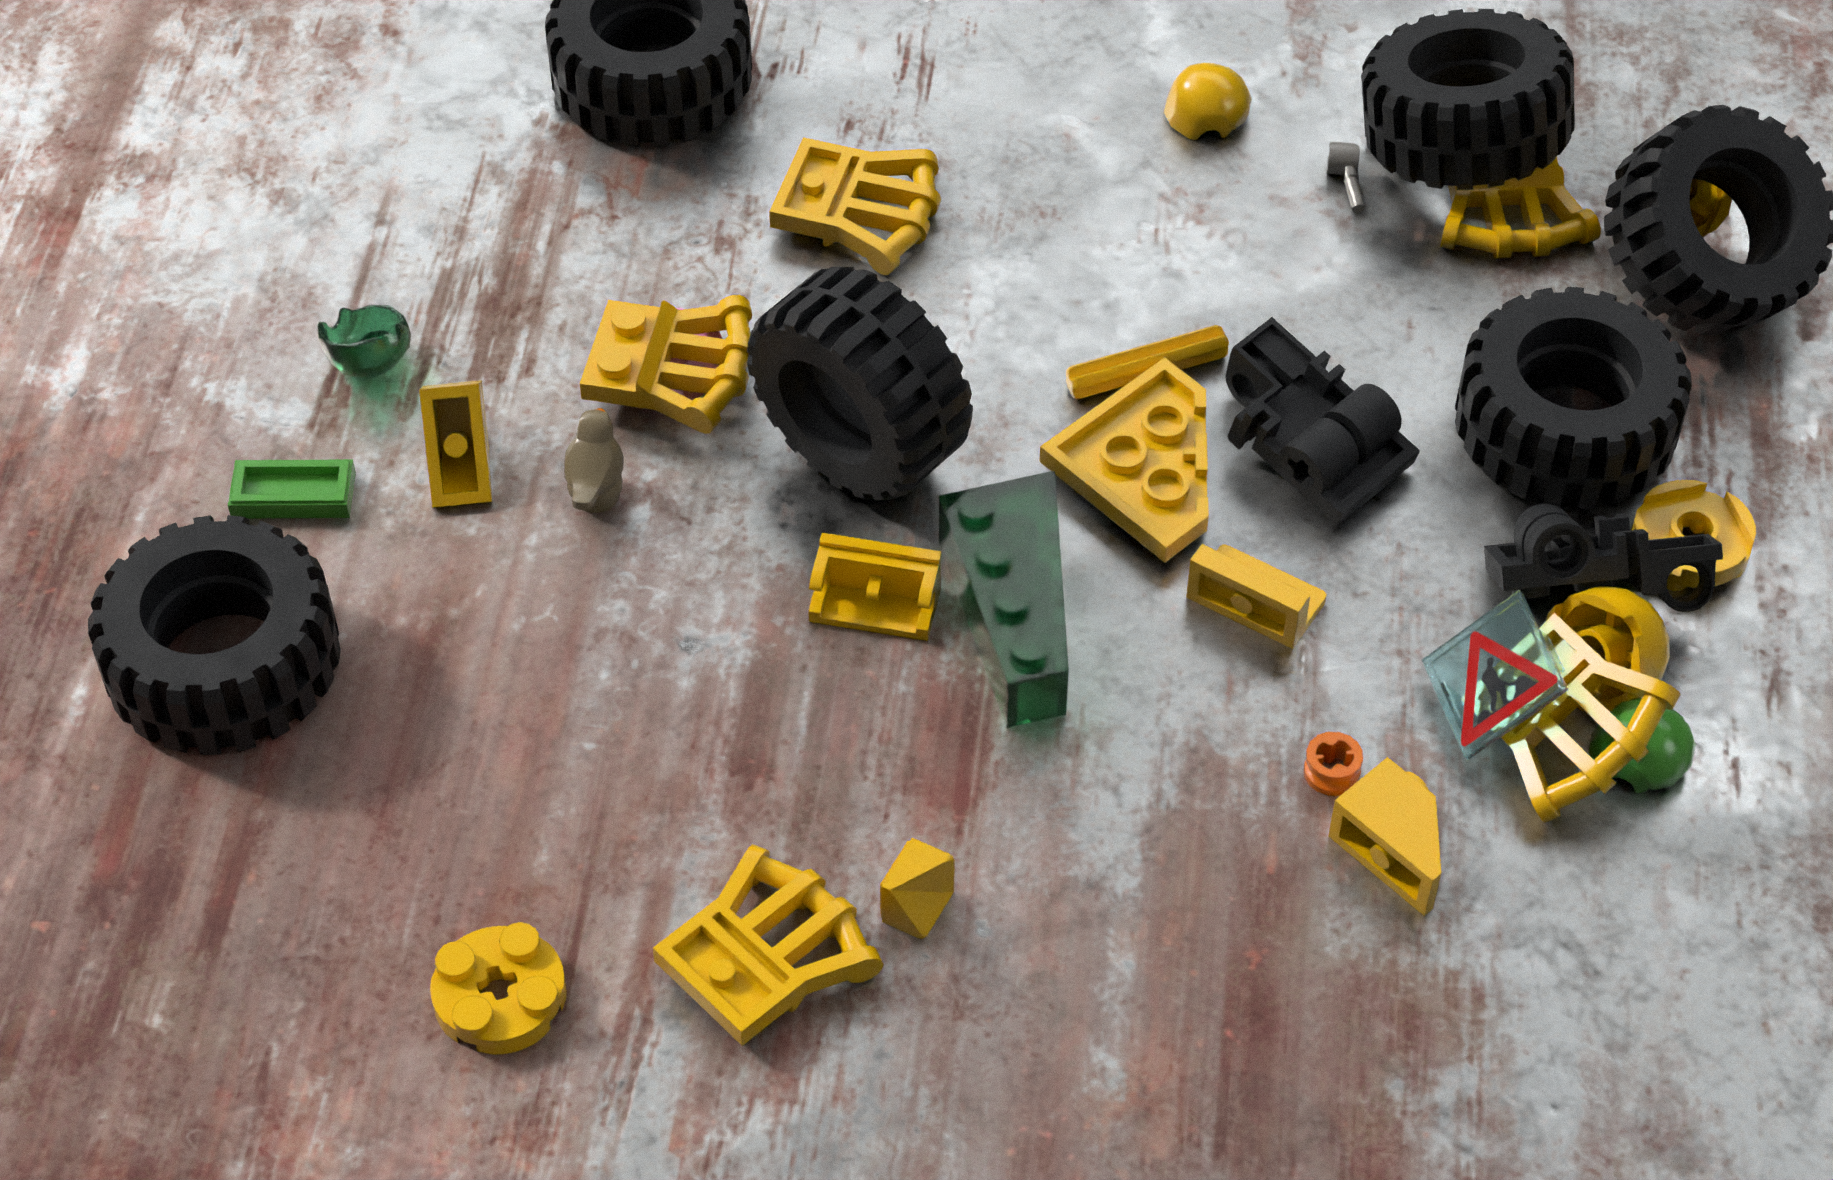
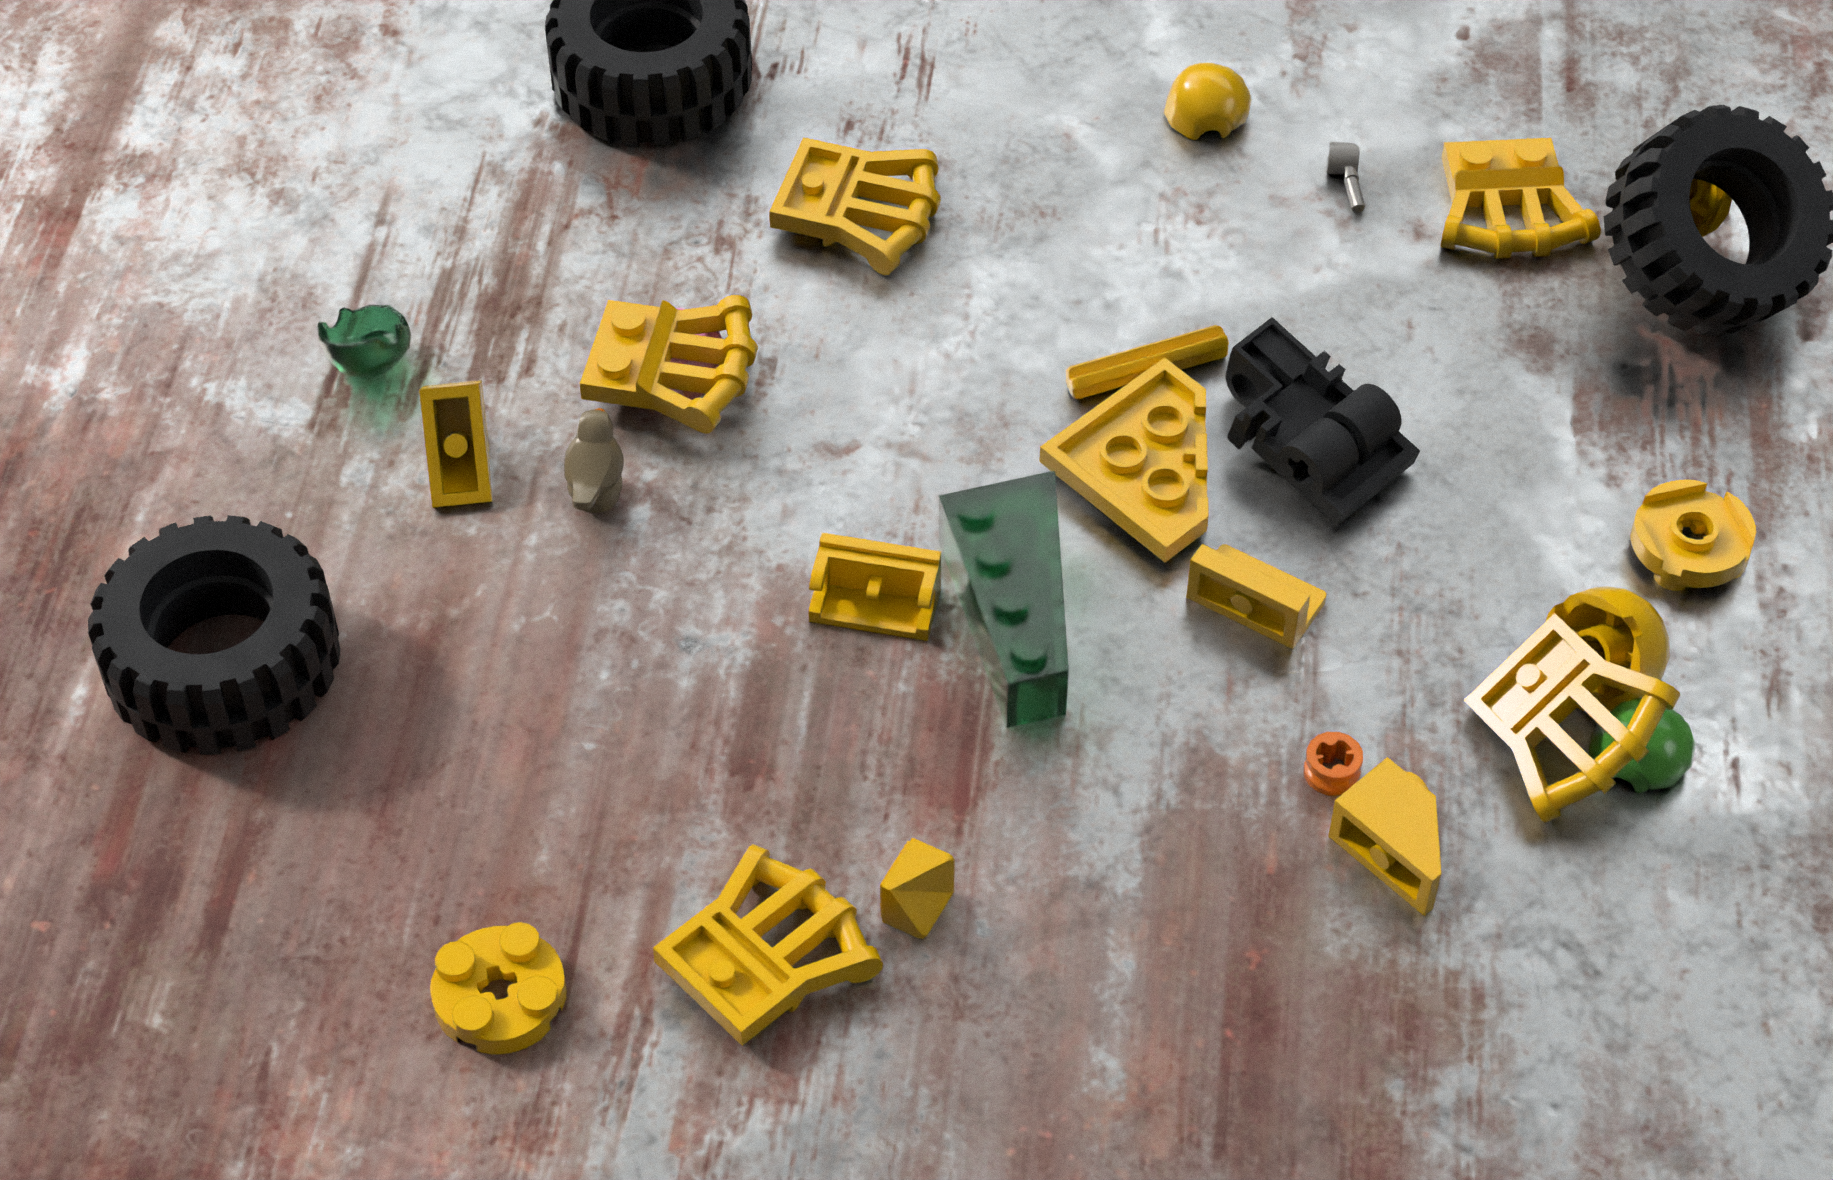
(292, 488): bright green tile -> none
(860, 382): black tyre -> none
(1468, 98): black tyre -> none
(1495, 674): clear light blue piece -> none
(1563, 450): black tyre -> none
(1599, 558): black plate -> none

